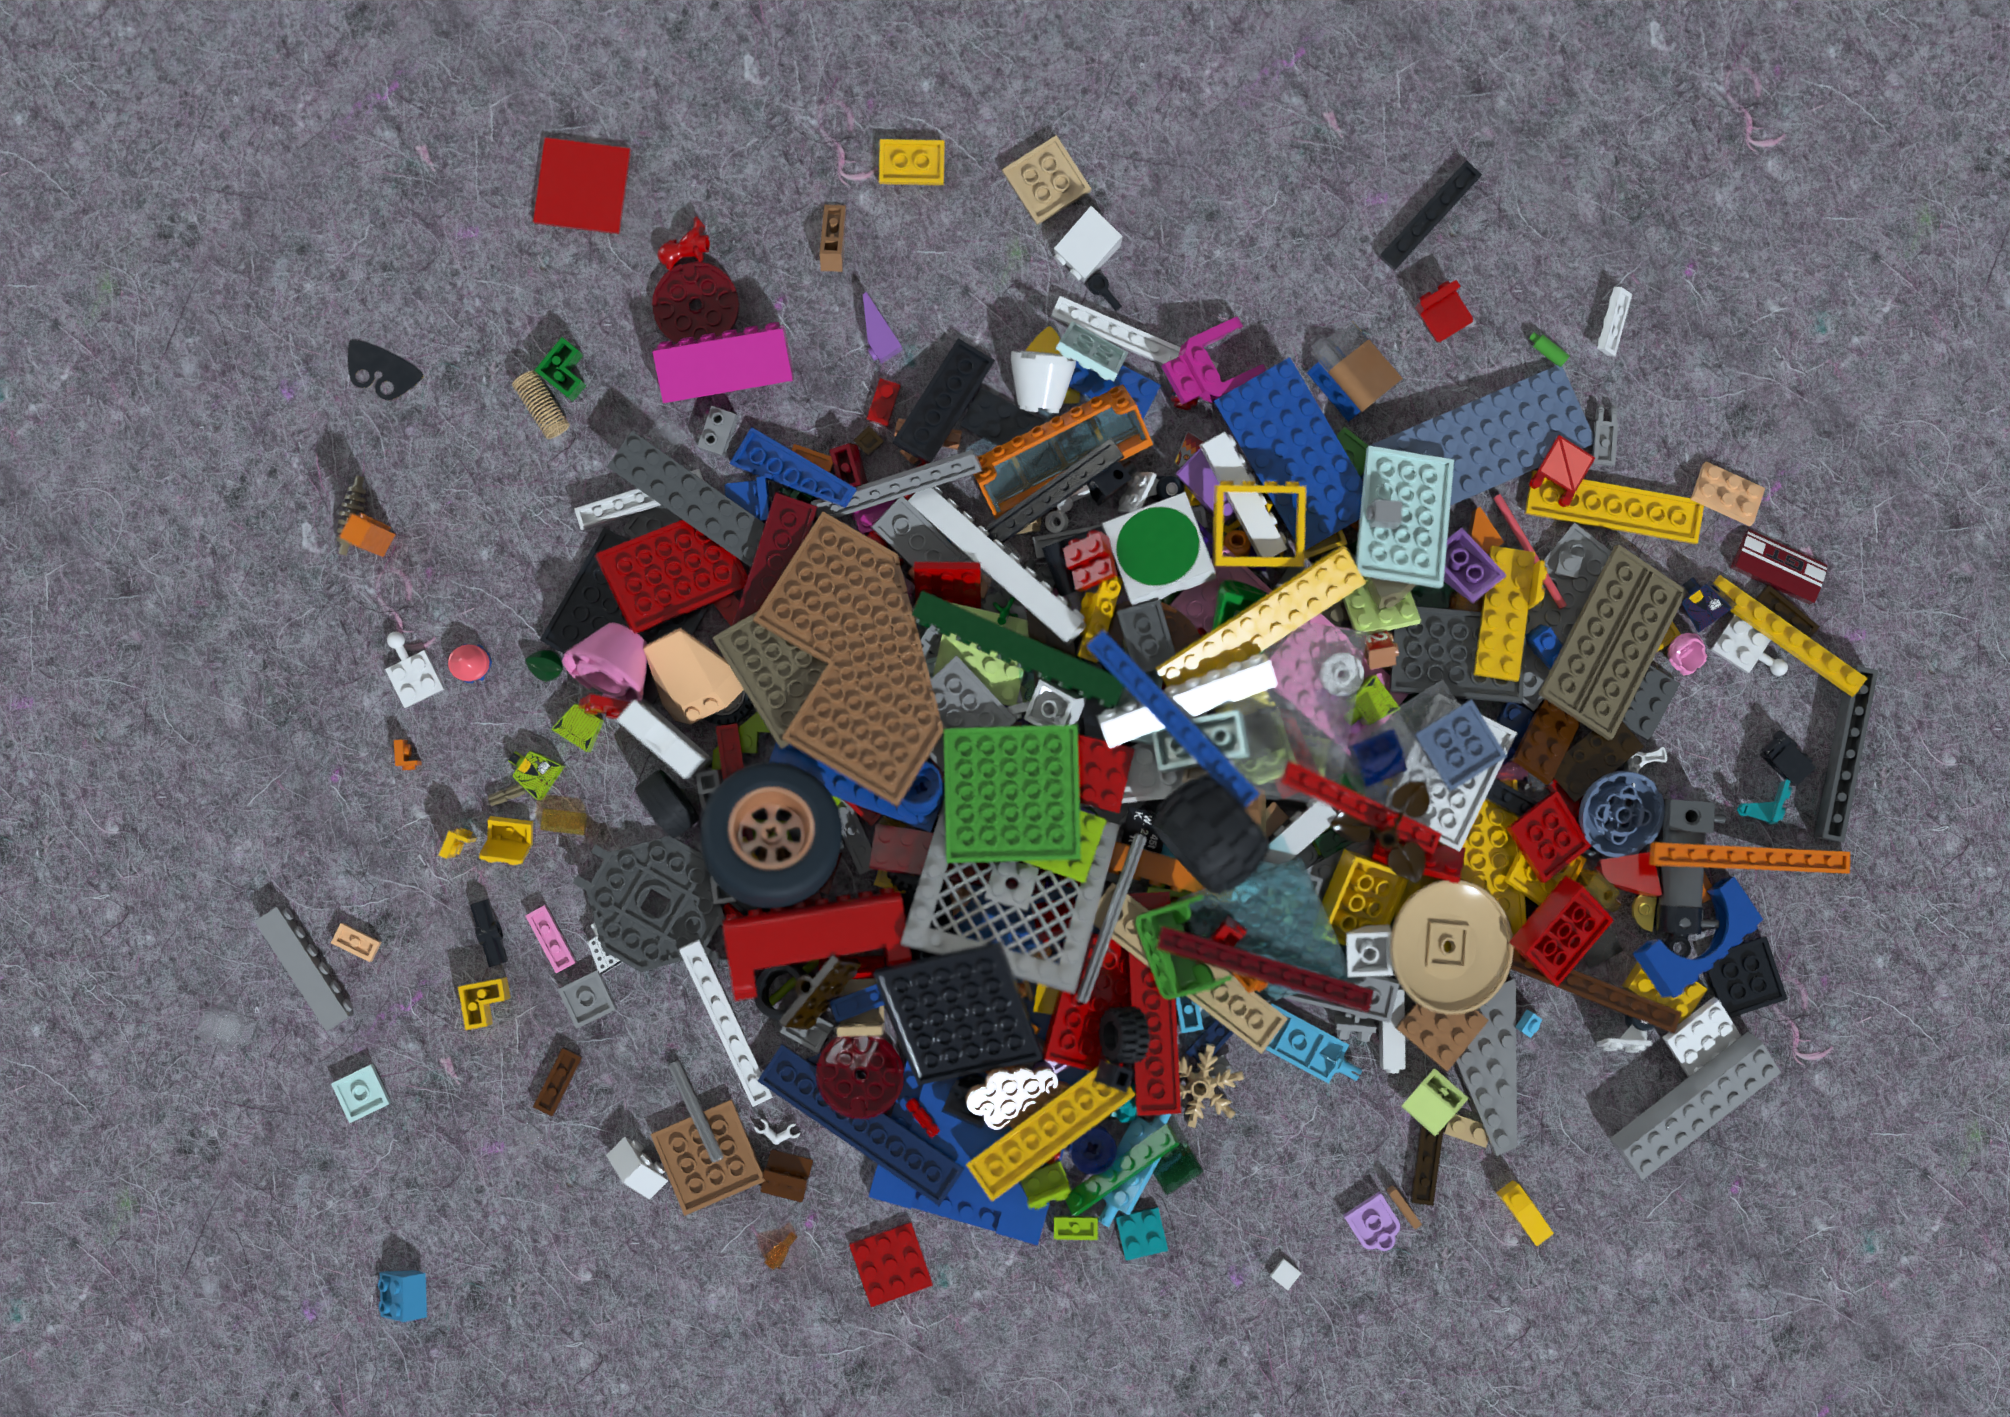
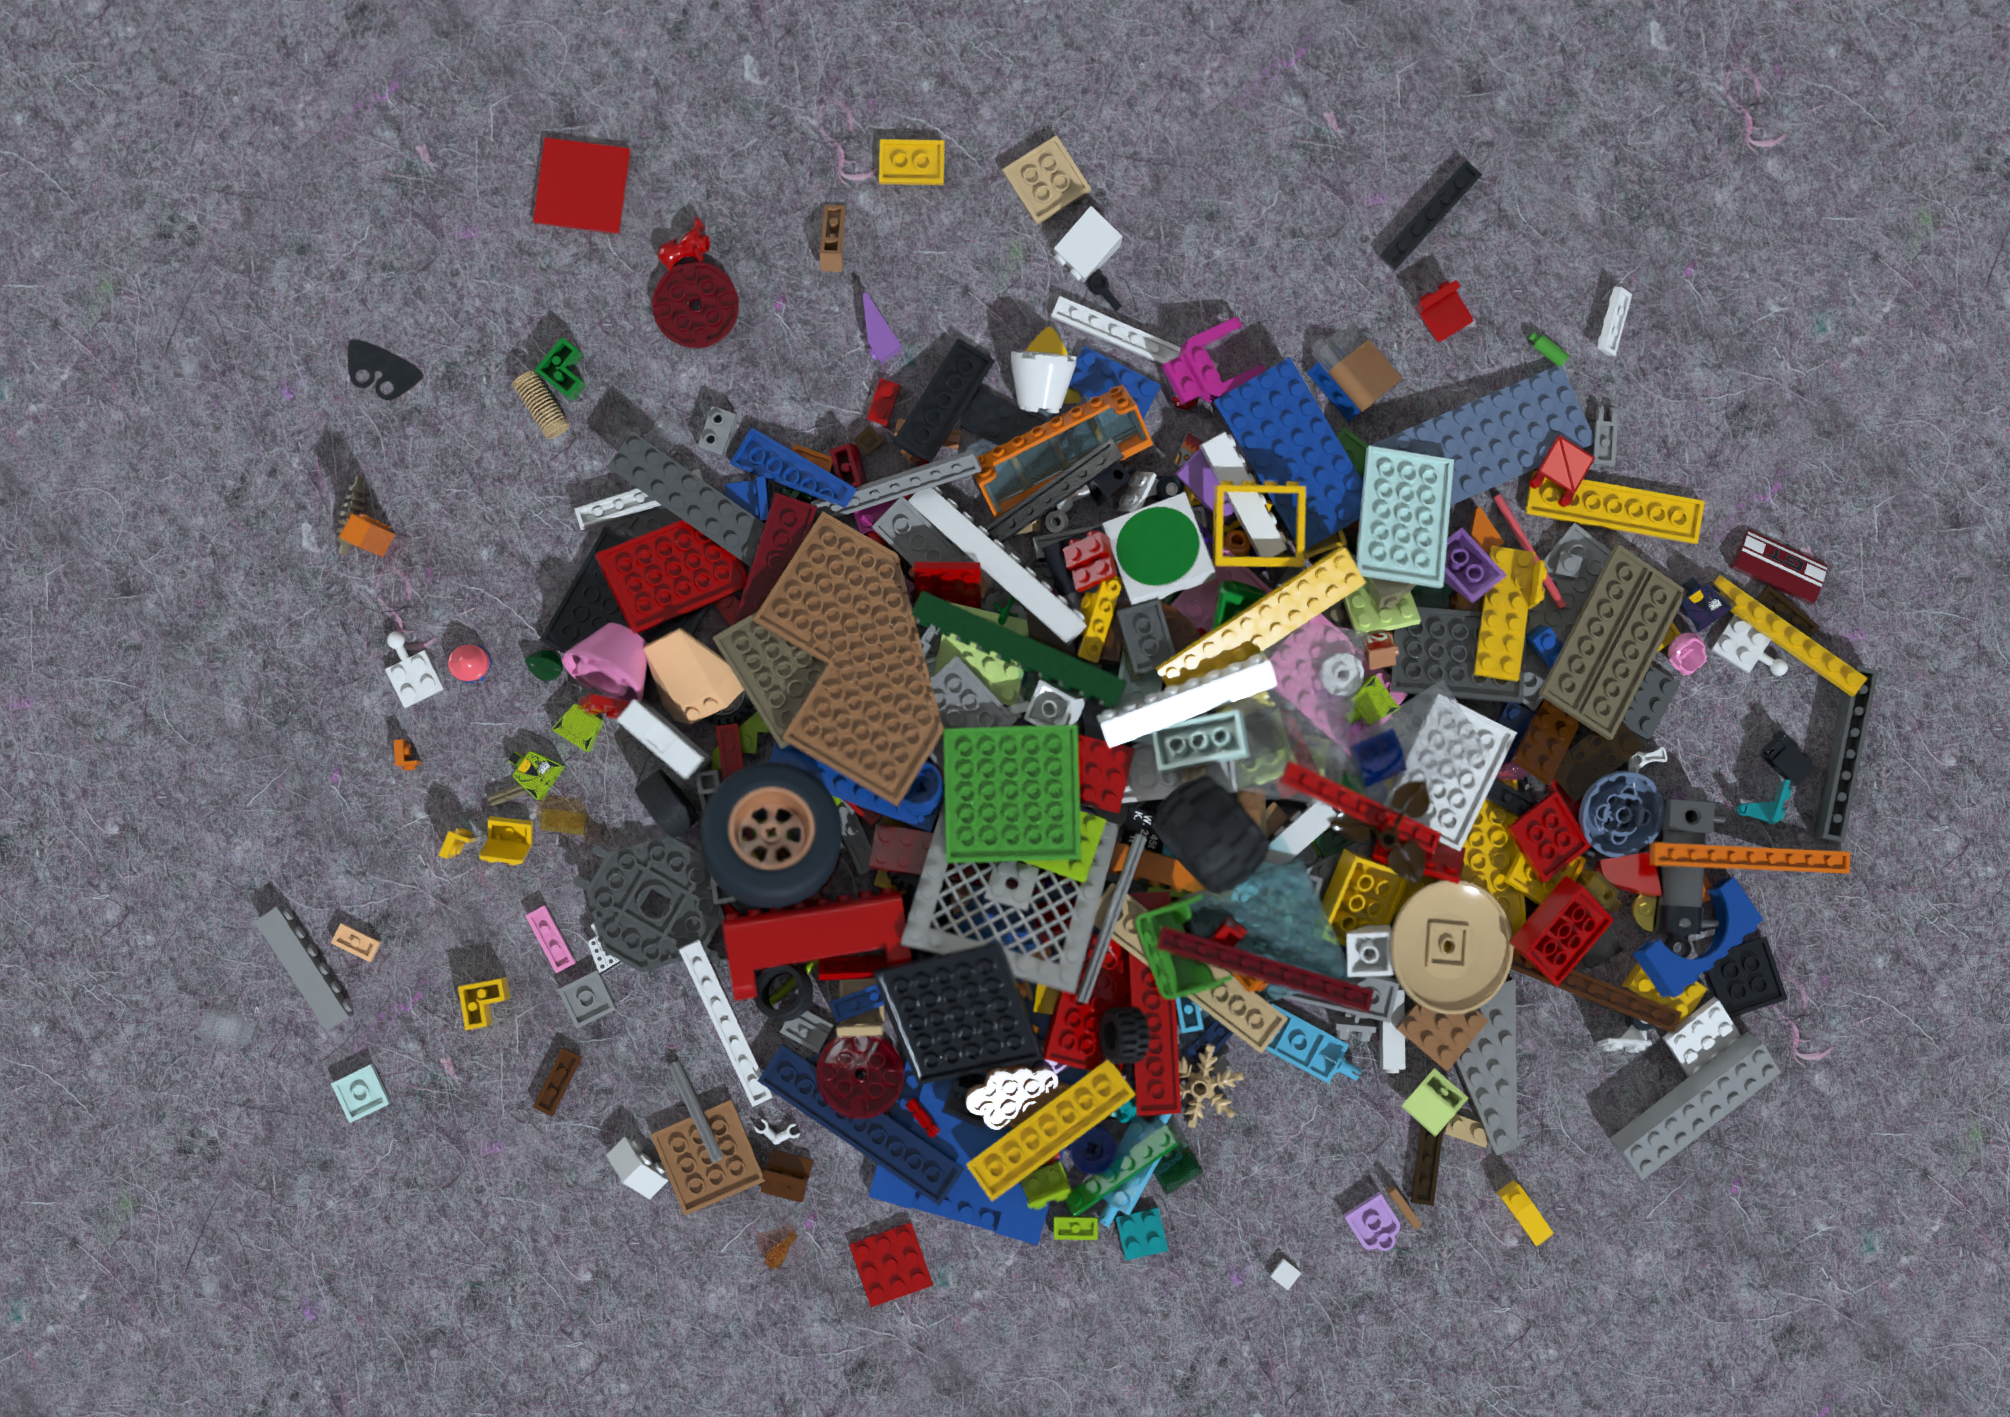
(403, 1295): dark azure slope -> none
(489, 933): black piece -> none
(723, 362): dark pink brick -> none
(819, 991): dark brown plate -> none
(1092, 351): light aqua plate -> none
(1113, 1076): black brick -> none
(1171, 718): blue plate -> none
(1385, 514): light grey brick -> none
(1460, 745): sand blue plate -> none
(1529, 1023): medium azure plate -> none
(1728, 493): light nougat plate -> none

